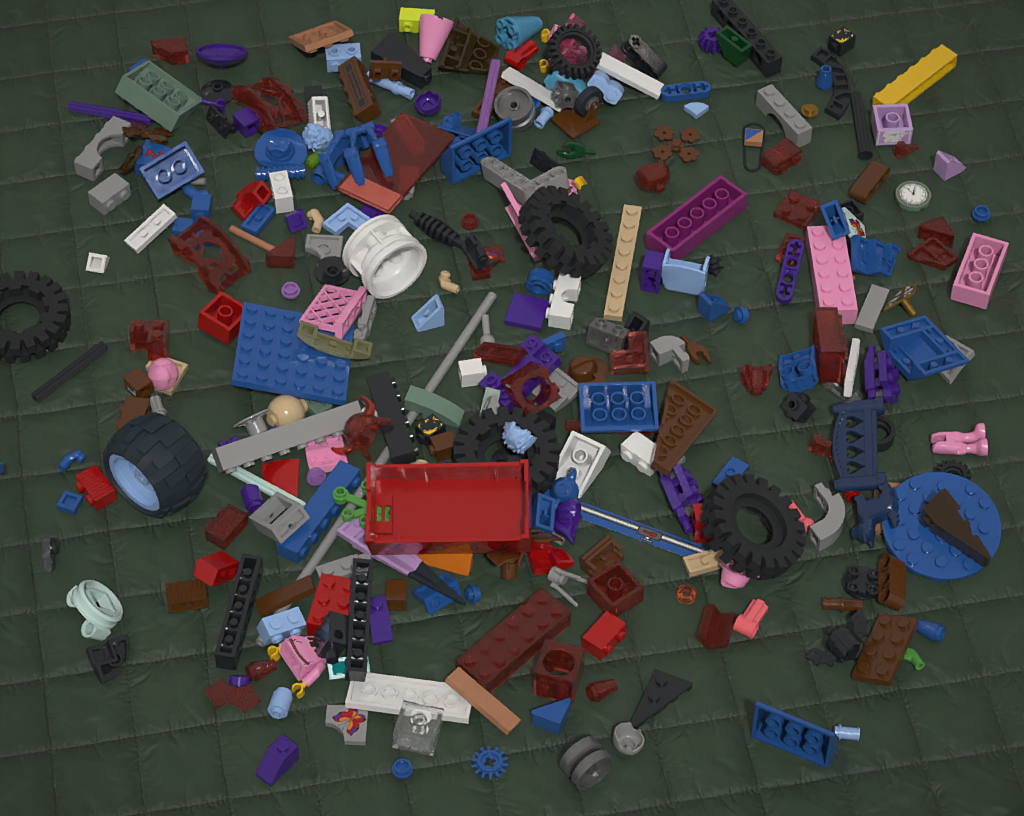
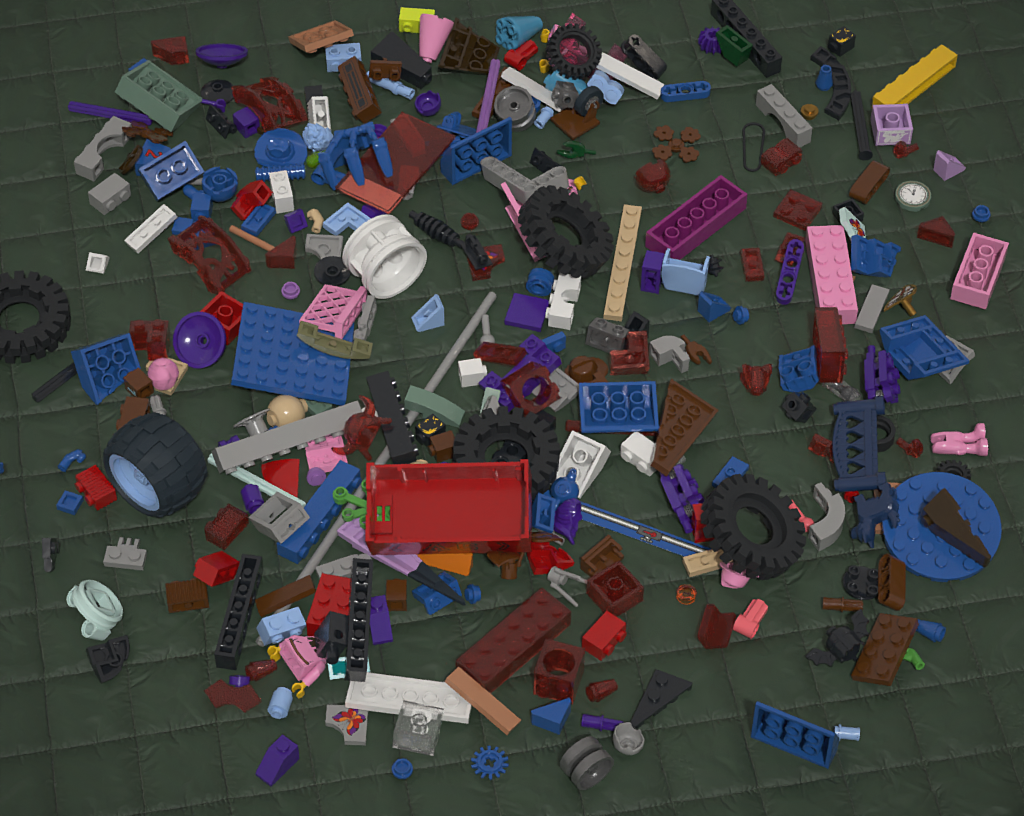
(104, 365): none -> blue wedge
(125, 555): none -> light grey hinge
(189, 339): none -> dark purple dish
(220, 183): none -> blue cylinder
(446, 283): tan arm -> none
(516, 438): light blue hair -> none
(599, 722): none -> dark purple axle
(696, 109): light blue tile -> none
(752, 264): none -> clear red plate
(753, 137): nougat tile -> none
(835, 219): blue slope -> none
(851, 368): white tile -> none
(915, 448): none -> clear red plate
(933, 253): clear red wing -> none

